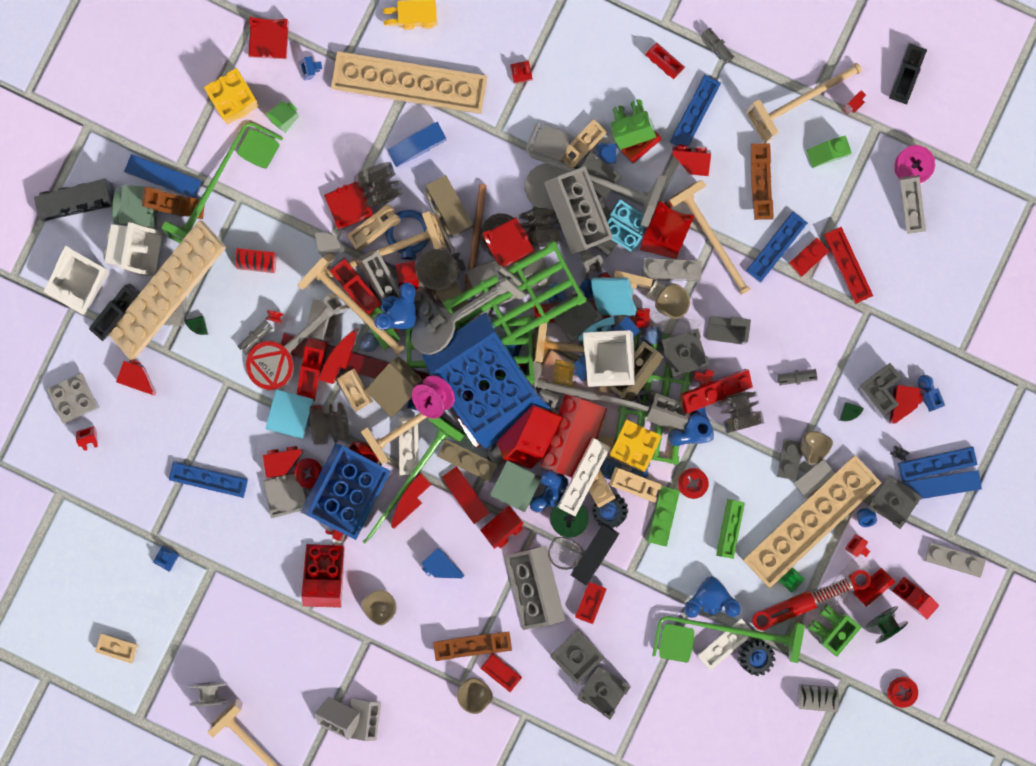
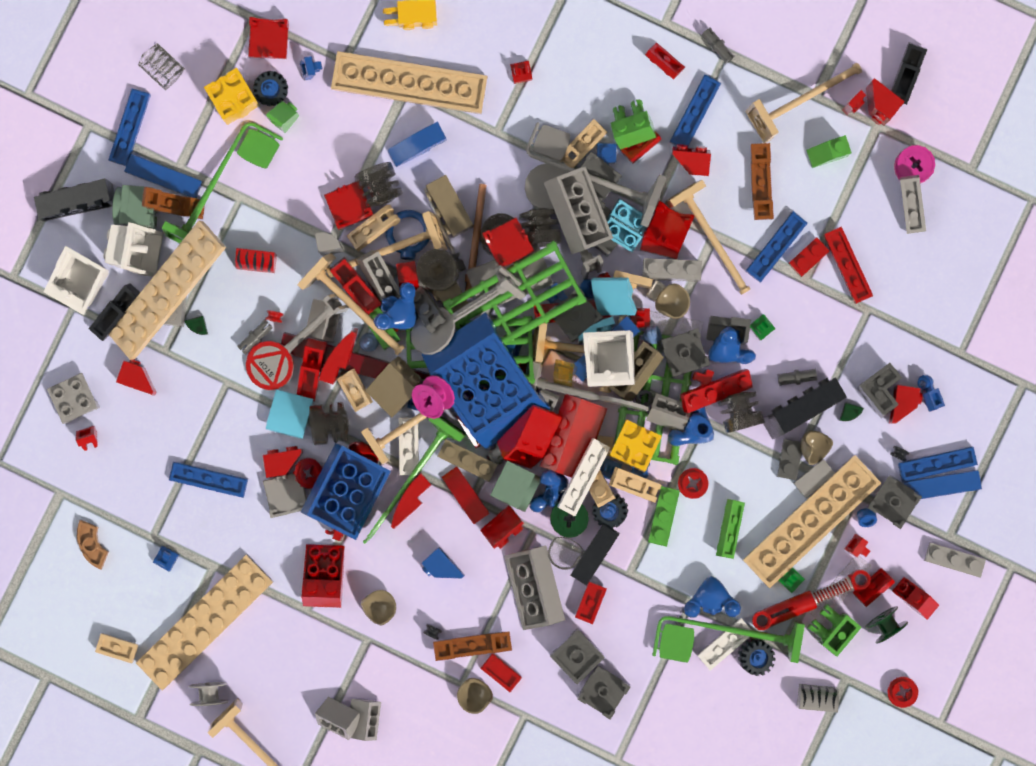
(89, 544): none -> medium nougat tile
(129, 127): none -> blue tile
(161, 66): none -> clear brick
(204, 622): none -> tan plate
(270, 88): none -> black wheel
(432, 631): none -> black bush
(727, 348): none -> blue head
(762, 327): none -> green tile
(804, 408): none -> black wedge
(881, 102): none -> red slope

